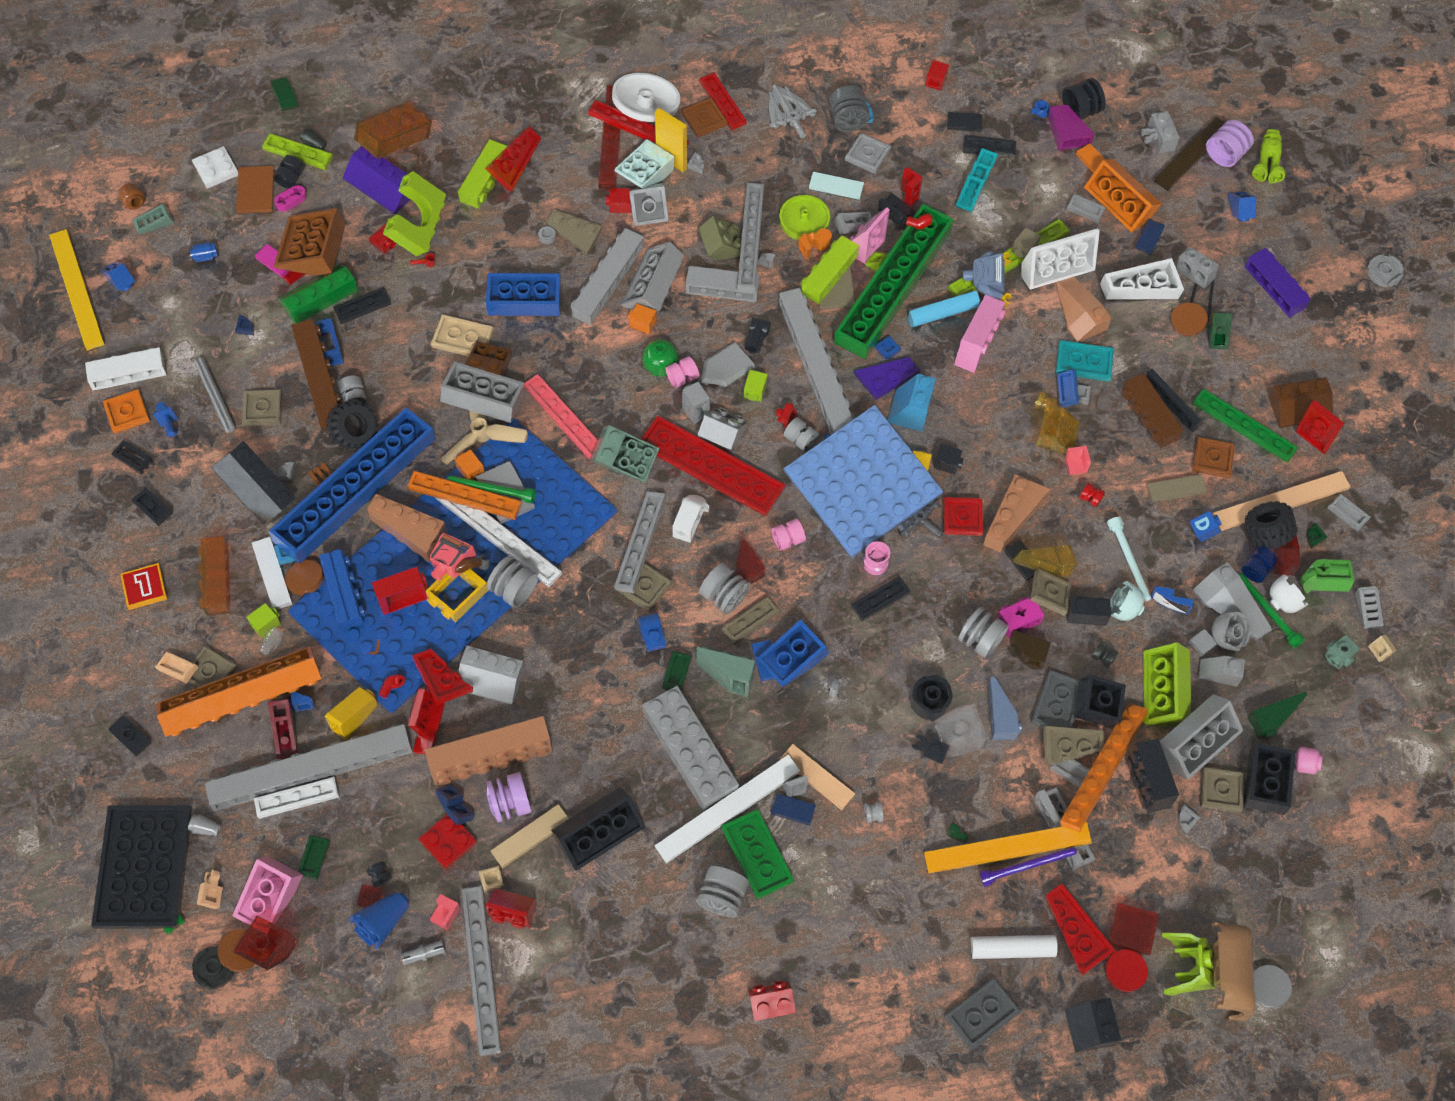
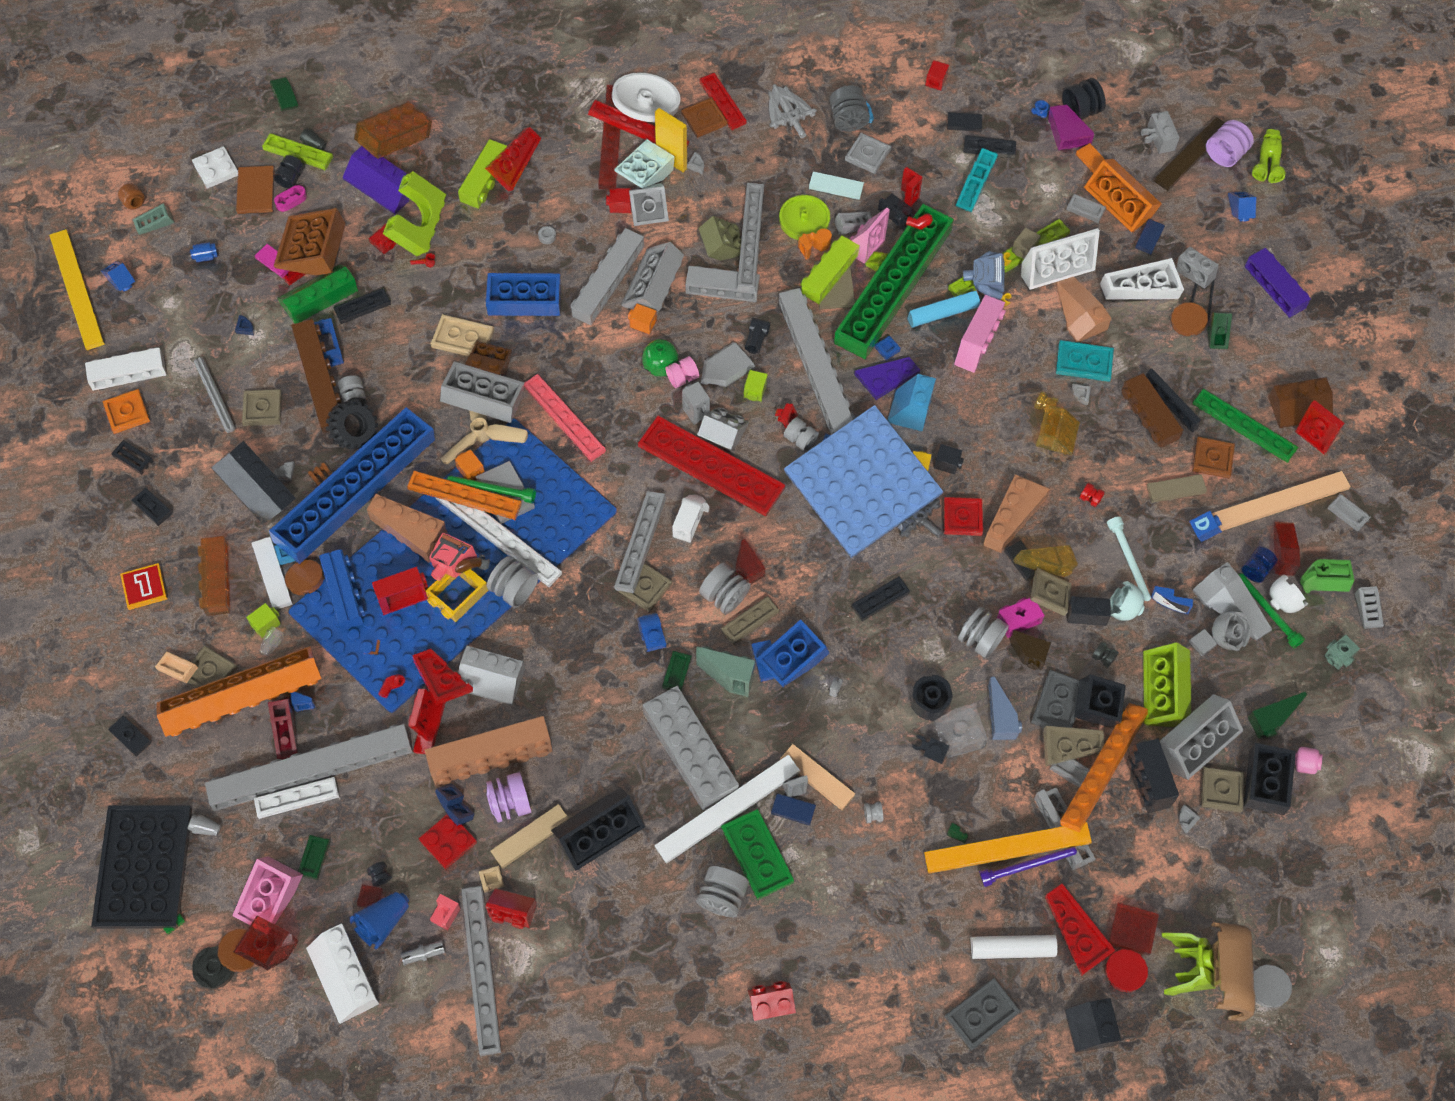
(165, 417): blue arm -> none
(210, 892): light nougat plate -> none
(341, 974): none -> white slope
(351, 712): yellow slope -> none
(576, 230): dark tan wing -> none
(624, 453): sand green slope -> none
(767, 260): light grey tile -> none
(788, 534): bright pink wheel -> none
(876, 558): bright pink wheel -> none
(1068, 388): blue tile -> none
(1077, 460): coral panel -> none
(1222, 670): light grey slope -> none
(1271, 524): black tyre -> none
(1315, 536): dark green tile -> none
(1382, 648): tan tile -> none
(1385, 270): light grey tile -> none

